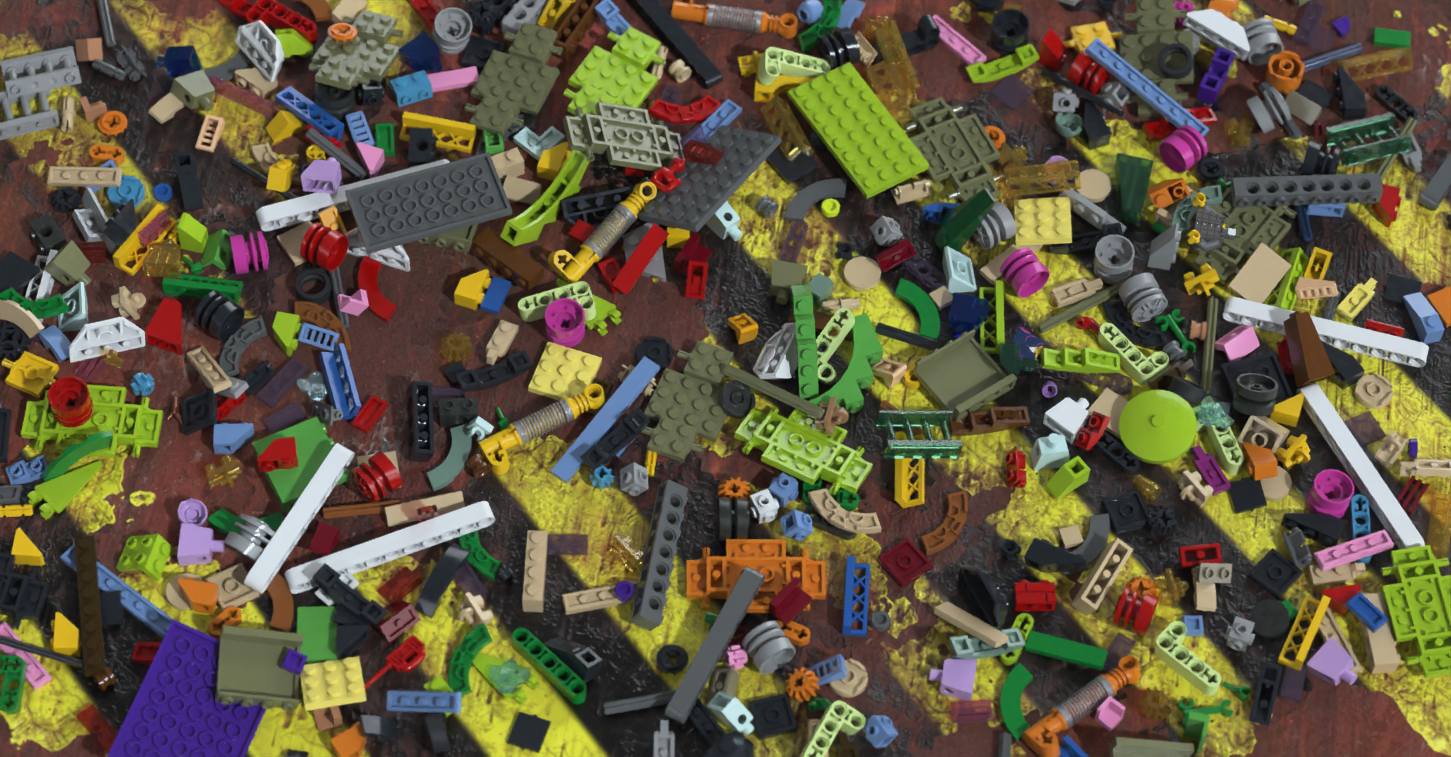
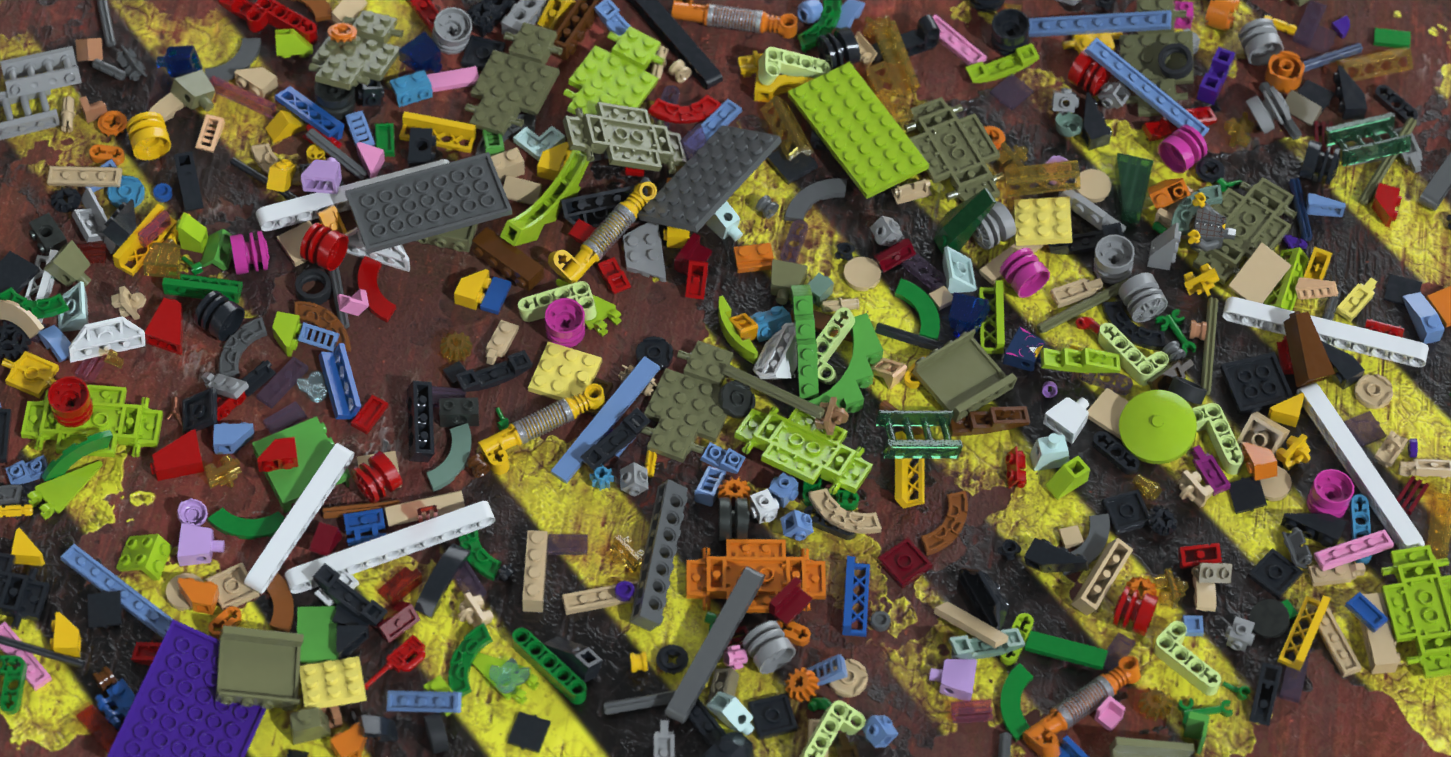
(90, 606): dark brown plate -> none
(121, 696): none -> blue plate
(142, 384): dark azure gear -> none
(148, 136): none -> yellow wheel
(178, 458): none -> red slope
(209, 369): tan tile -> none
(249, 537): light grey wheel -> none
(261, 48): white wedge -> none
(294, 662): dark purple tile -> none
(309, 725): none -> olive torso
(326, 413): dark grey hinge -> none
(364, 522): none -> blue plate
(479, 427): light aqua tile -> none
(638, 662): none -> yellow wheel
(640, 259): red slope -> none
(665, 179): red piece -> none
(700, 153): clear red slope -> none
(706, 496): none -> medium blue slope
(722, 459): none -> medium blue slope
(743, 348): none -> lime slope
(753, 257): none -> orange plate
(770, 322): none -> dark azure bracket
(830, 208): neon yellow tile -> none
(936, 211): blue slope -> none
(1011, 358): clear green brick -> none
(1034, 596): red brick -> none
(1052, 51): red slope -> none
(1058, 79): black bar -> none
(1089, 436): red slope -> none
(1100, 23): none -> medium blue tile
(1216, 412): clear light blue plate -> none
(1218, 31): white wedge -> none
(1238, 342): bright pink panel -> none
(1255, 394): pearl dark grey wheel -> none
(1293, 242): none -> dark purple tile
(1306, 190): dark grey brick -> none
(1332, 664): lavender torso -> none
(1340, 596): red slope -> none

